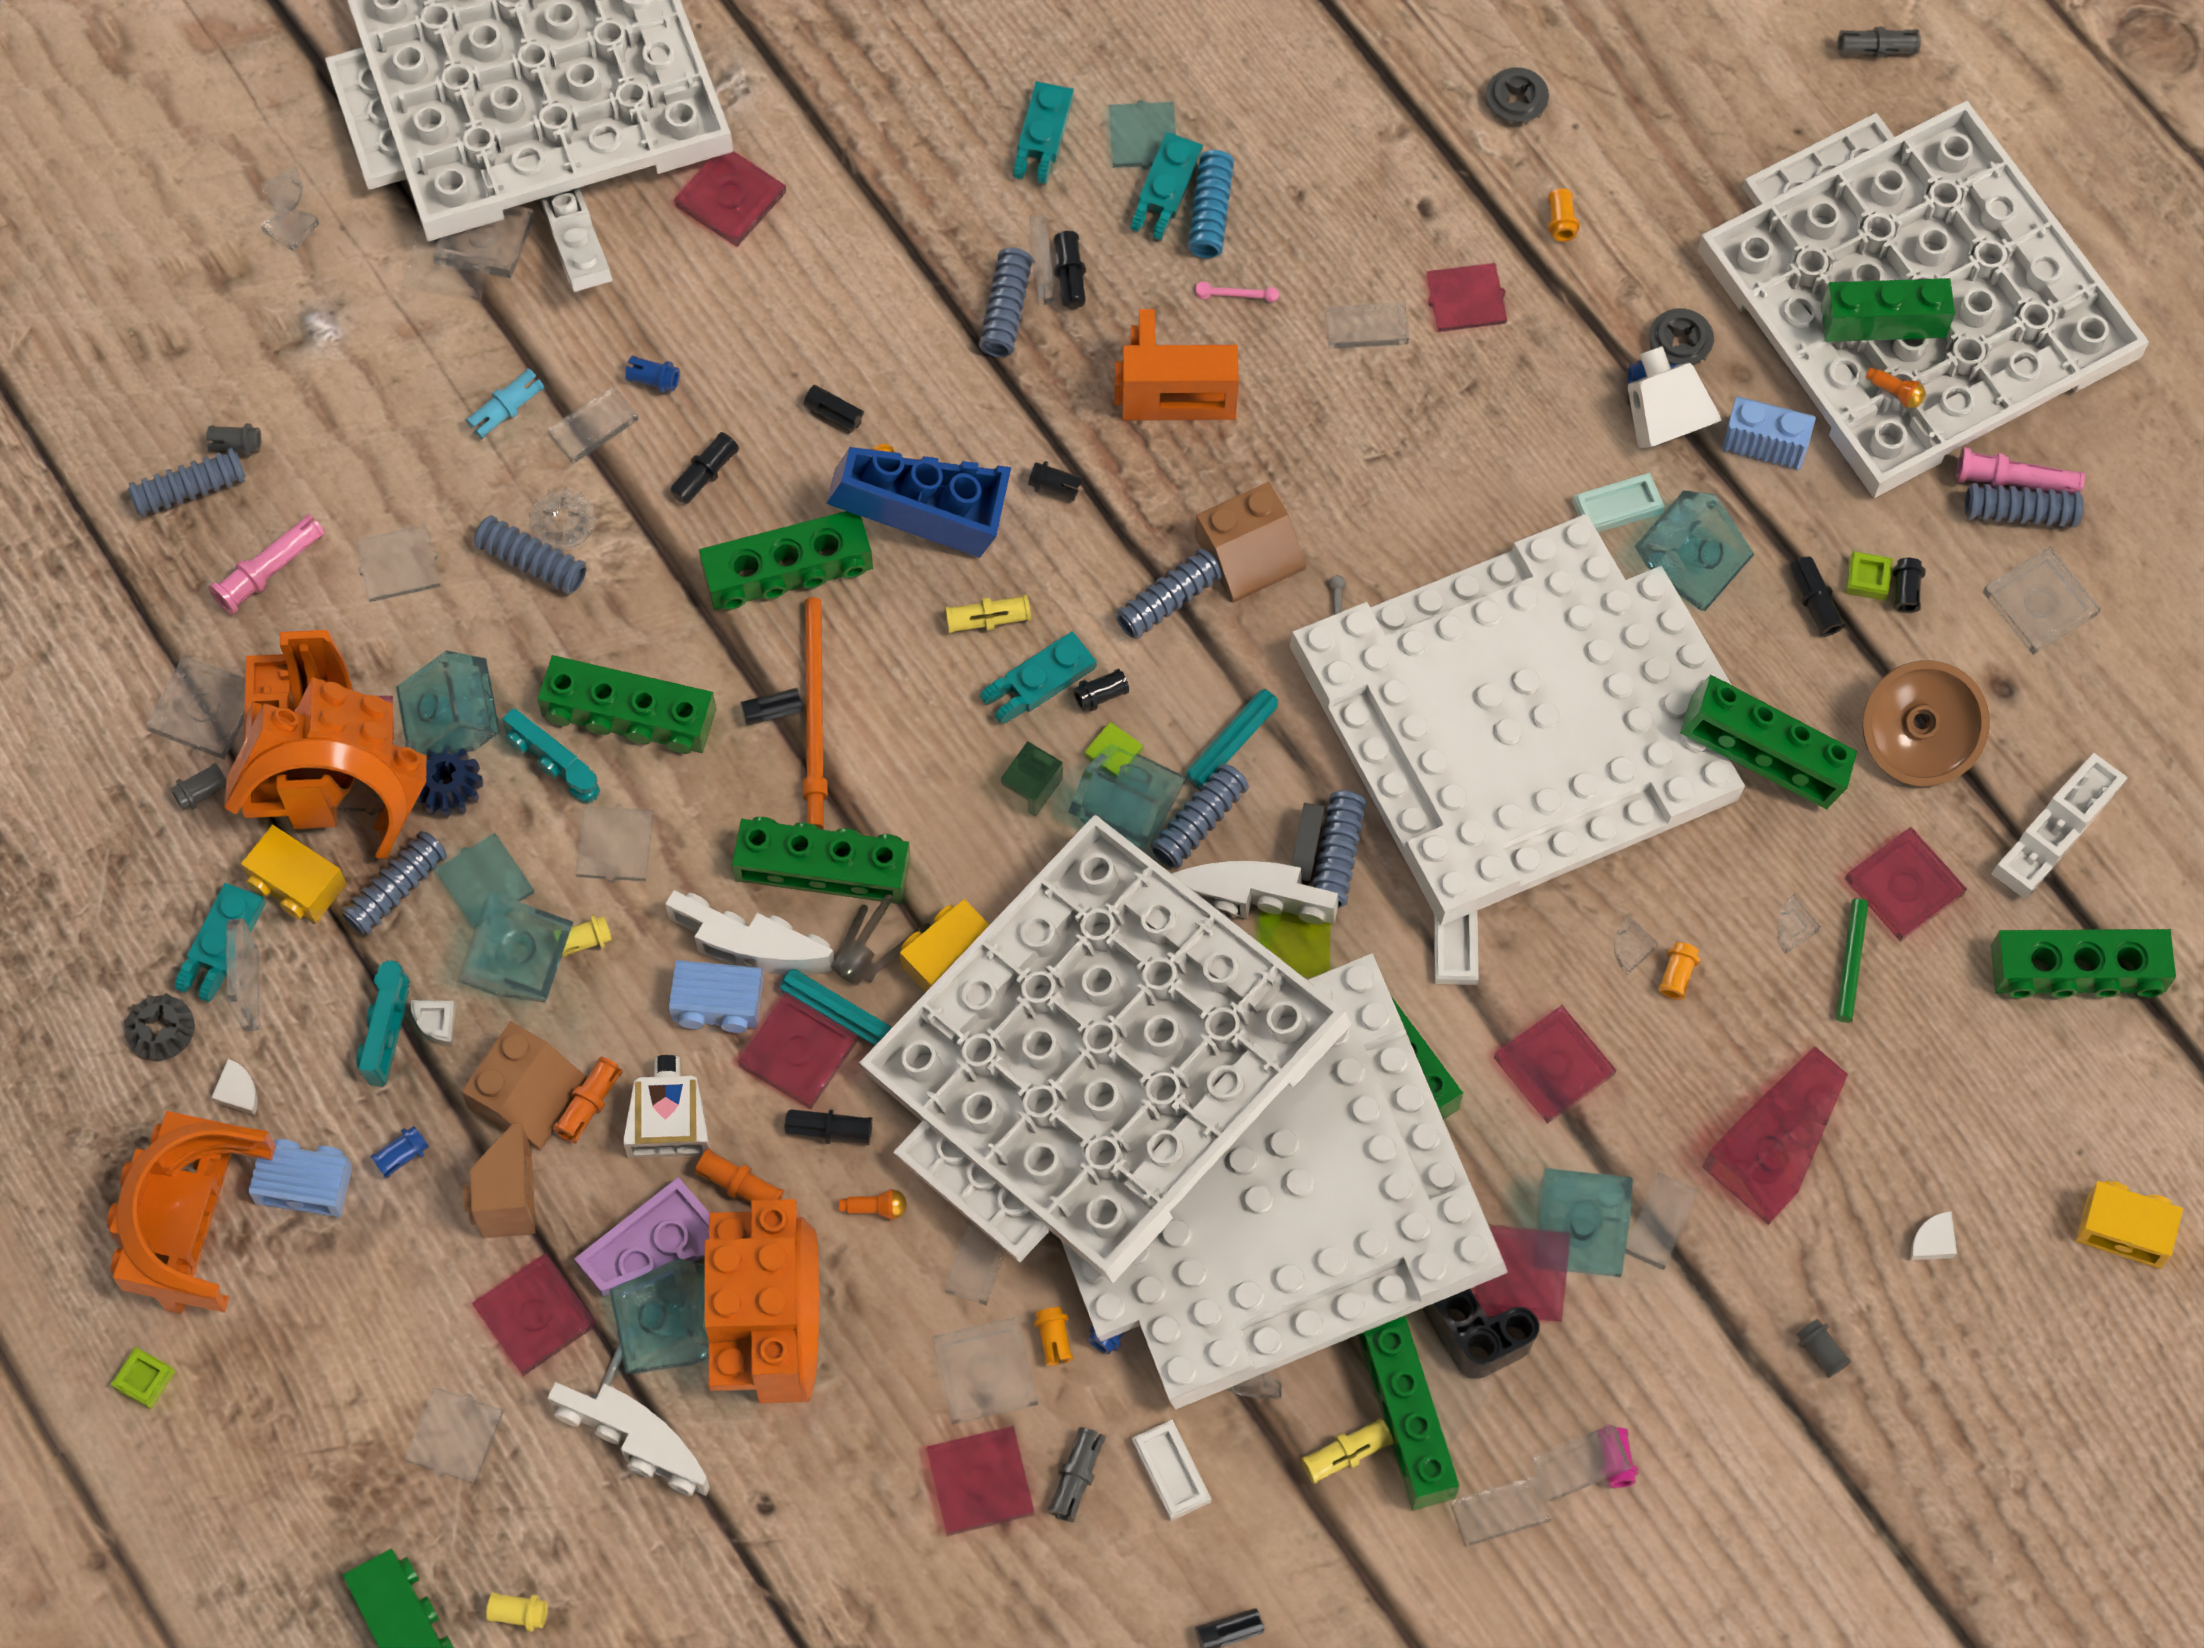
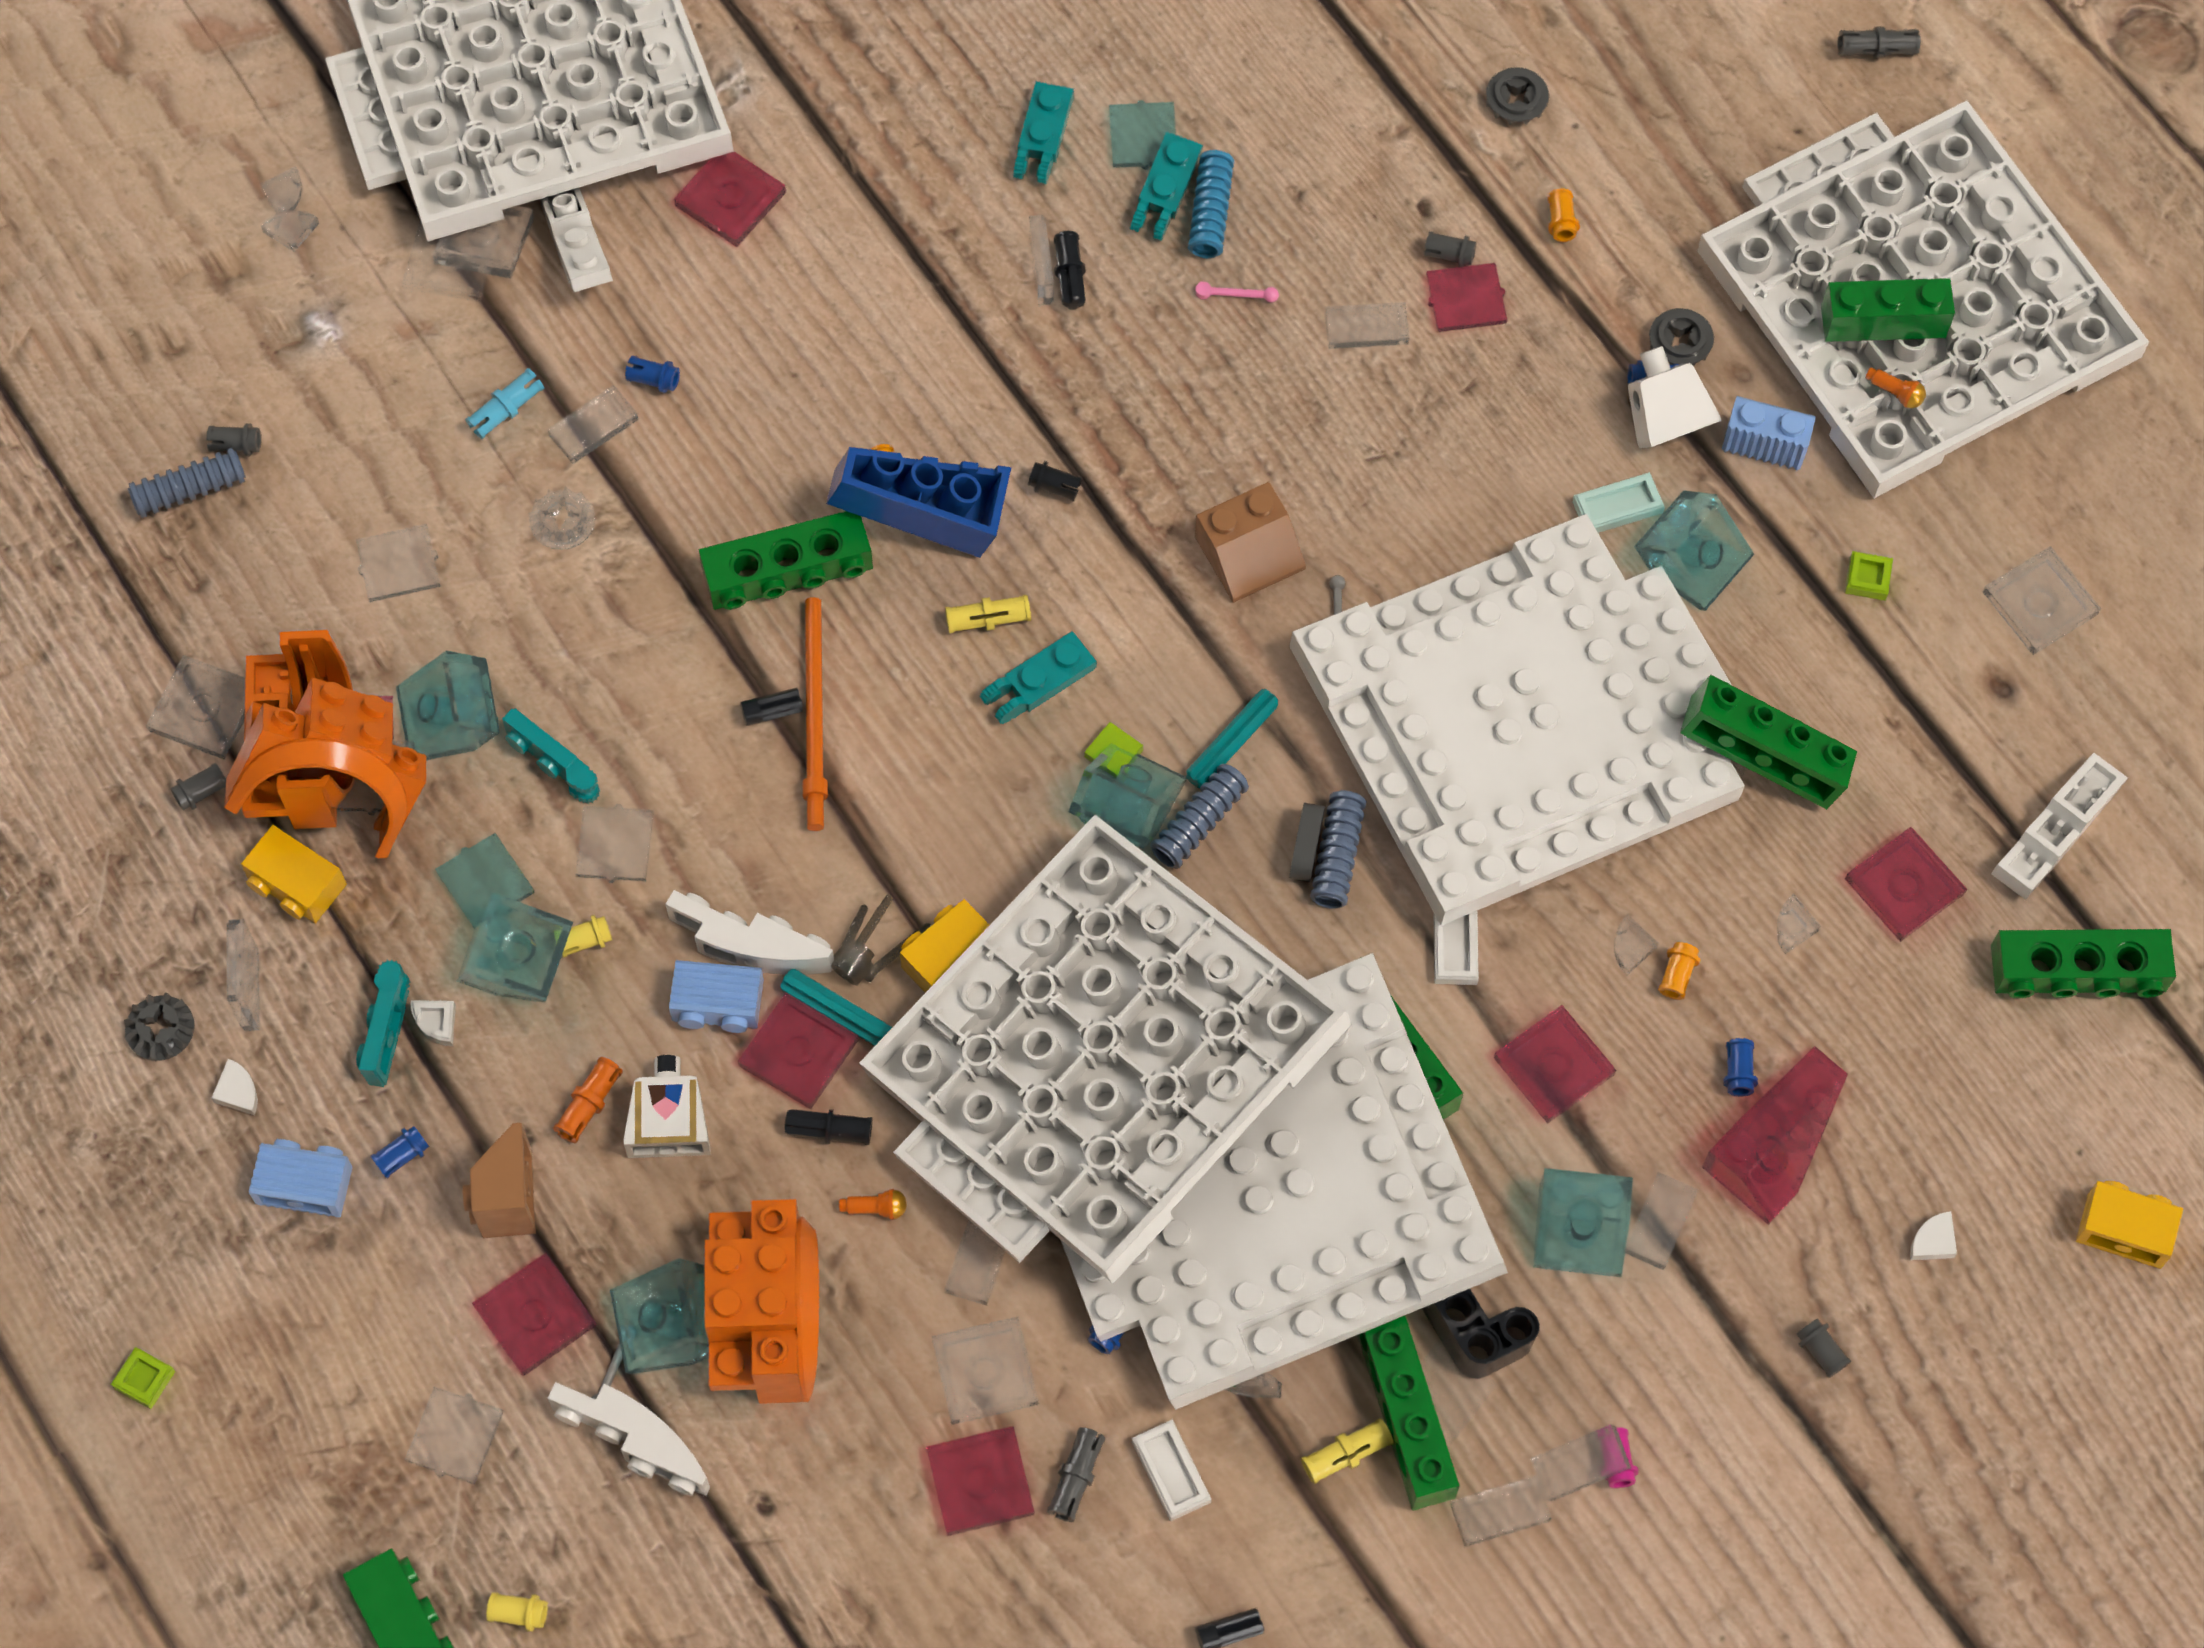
(169, 1210): orange piece -> none
(211, 942): teal hinge -> none
(252, 575): bright pink pin -> none
(394, 883): sand blue piece -> none
(462, 785): dark blue gear -> none
(523, 1084): medium nougat slope -> none
(530, 554): sand blue piece -> none
(626, 705): green brick -> none
(656, 1233): lavender wing -> none
(704, 468): black axle -> none
(736, 1179): orange pin -> none
(821, 860): green brick -> none
(833, 408): black piece -> none
(1005, 302): sand blue piece -> none
(1033, 776): clear green panel -> none
(1054, 1334): light orange pin -> none
(1092, 693): black pin -> none
(1168, 593): sand blue piece -> none
(1175, 379): orange brick -> none
(1270, 886): white slope -> none
(1296, 942): clear neon green piece -> none
(1450, 248): none -> dark grey pin
(1535, 1274): clear pink tile -> none
(1740, 1075): none -> blue pin
(1817, 596): black axle -> none
(1852, 960): green bar -> none
(1908, 584): black pin -> none
(1954, 727): medium nougat dish -> none
(2001, 471): bright pink pin -> none
(2024, 505): sand blue piece -> none

